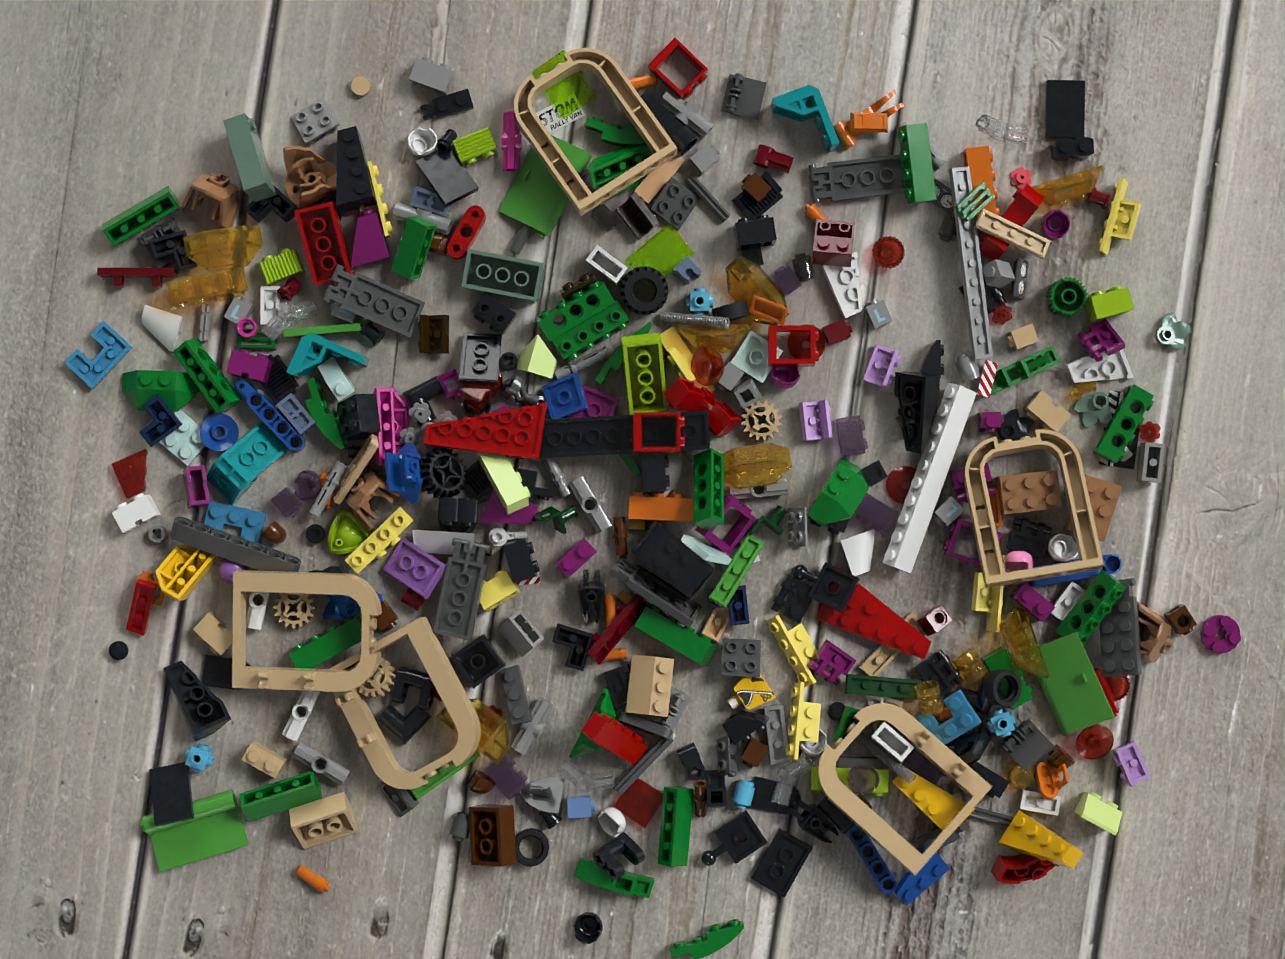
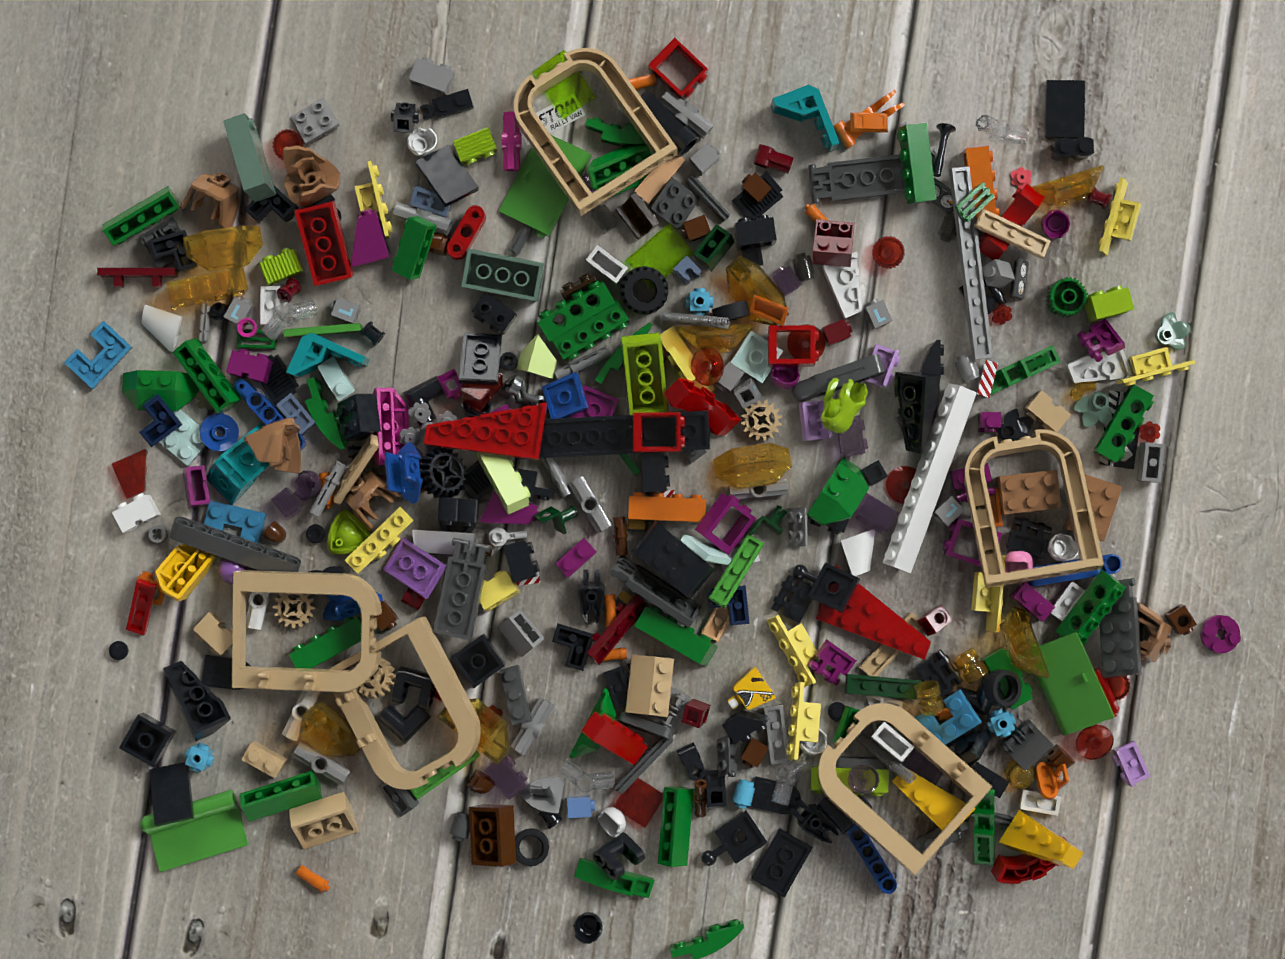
(147, 739): none -> black brick
(218, 311): none -> black plate
(278, 445): none -> medium nougat piece
(286, 139): none -> clear red hat
(328, 731): none -> clear yellow wedge
(353, 179): black wedge -> none
(360, 86): tan tile -> none
(374, 301): dark grey hinge -> none
(404, 117): none -> black brick
(433, 334): dark brown bracket -> none
(445, 142): black pin -> none
(695, 229): none -> reddish brown brick
(696, 713): none -> dark red brick
(708, 489): green brick -> none
(713, 247): none -> dark green brick
(741, 657): dark grey hinge -> none
(743, 96): dark grey hinge -> none
(840, 412): none -> lime hair
(857, 371): none -> dark grey piece
(912, 886): blue wing -> none
(945, 130): none -> black piece
(984, 830): none -> green slope
(1022, 337): tan brick -> none
(1098, 812): yellowish green slope -> none
(1152, 363): none -> light yellow bracket

